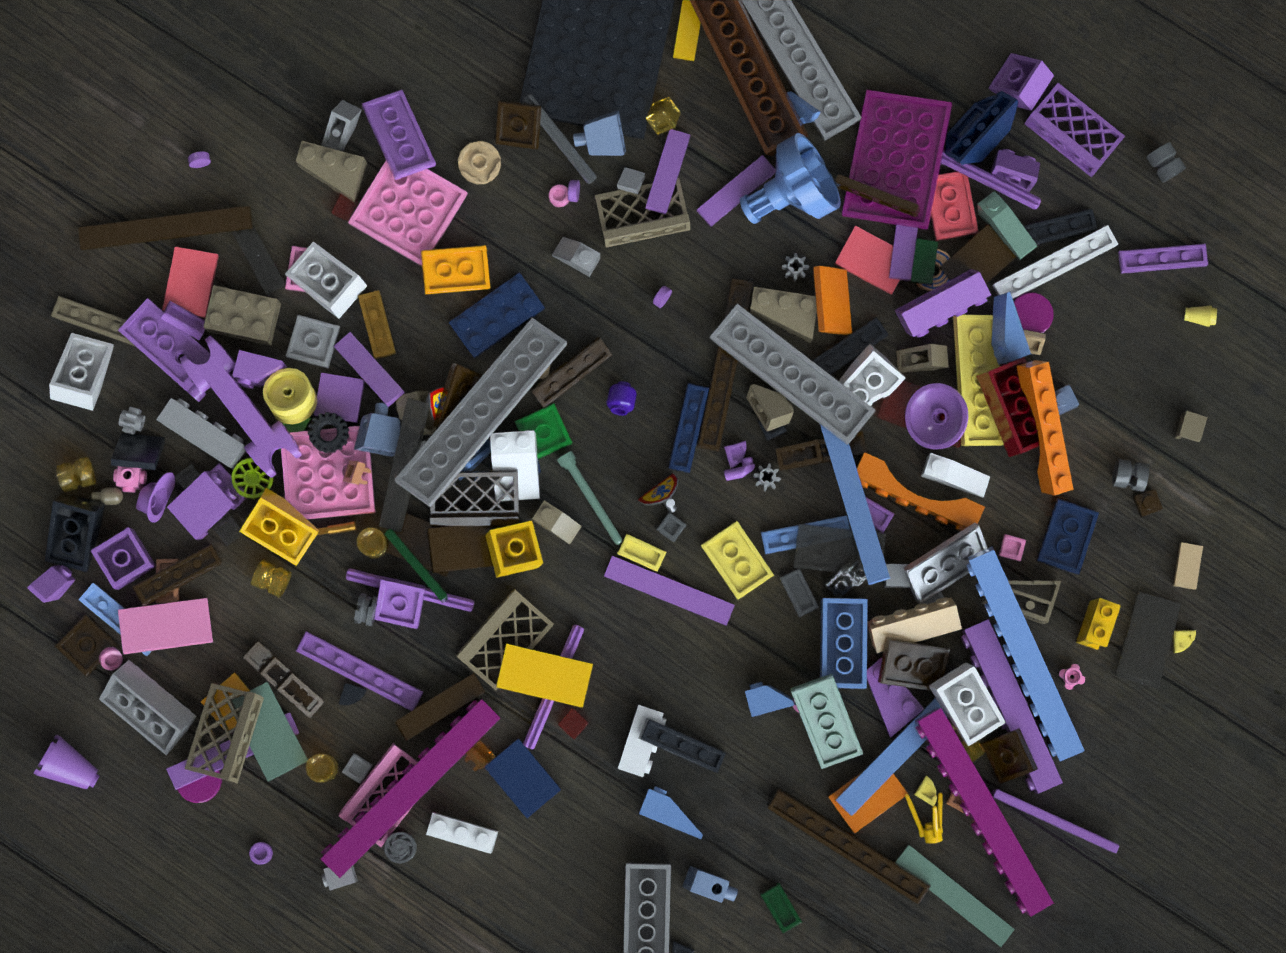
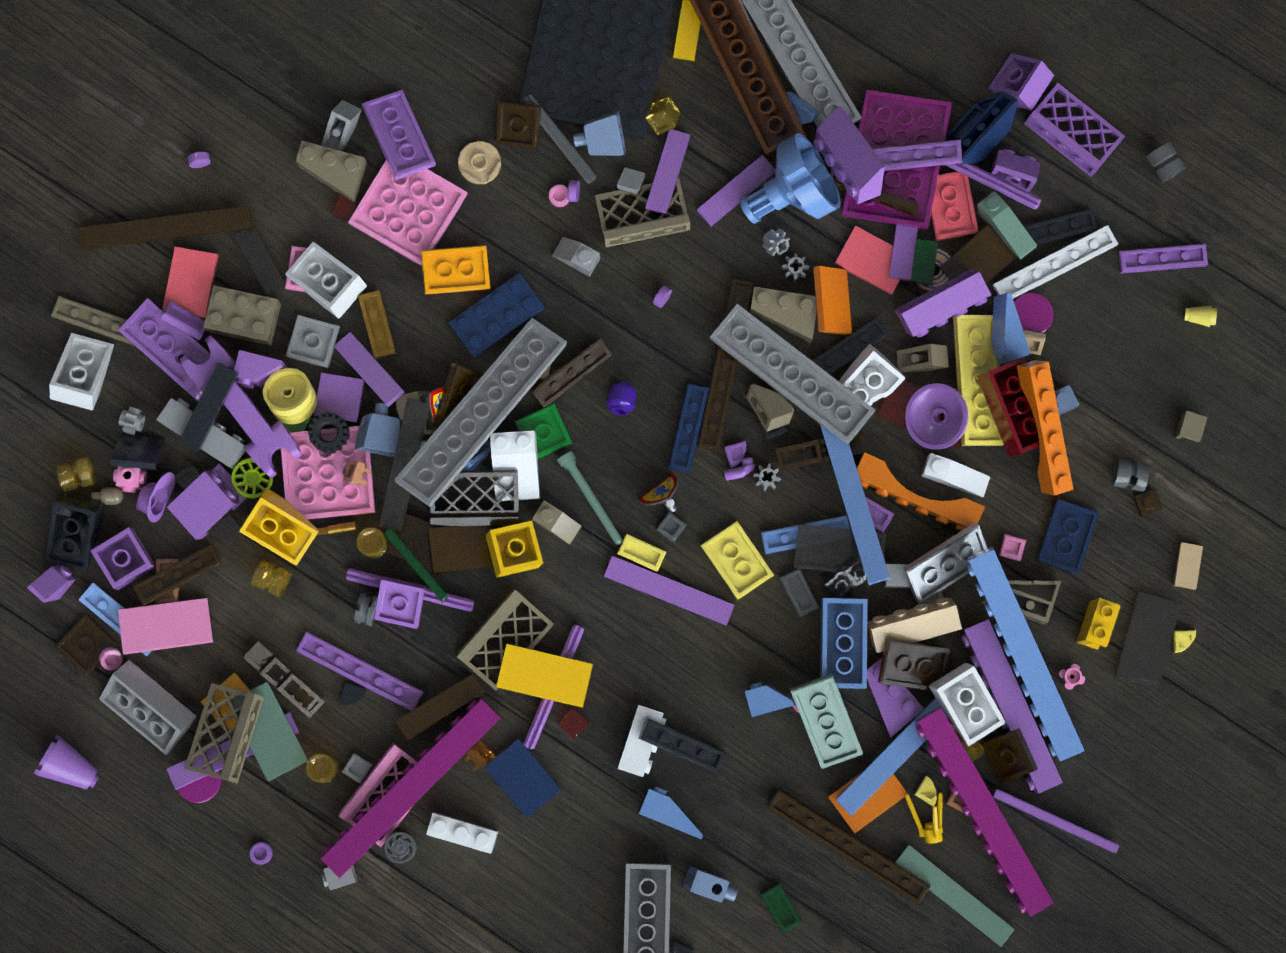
(209, 407): none -> black tile
(776, 242): none -> light grey gear
(850, 156): none -> medium lavender slope
(919, 155): none -> medium lavender tile

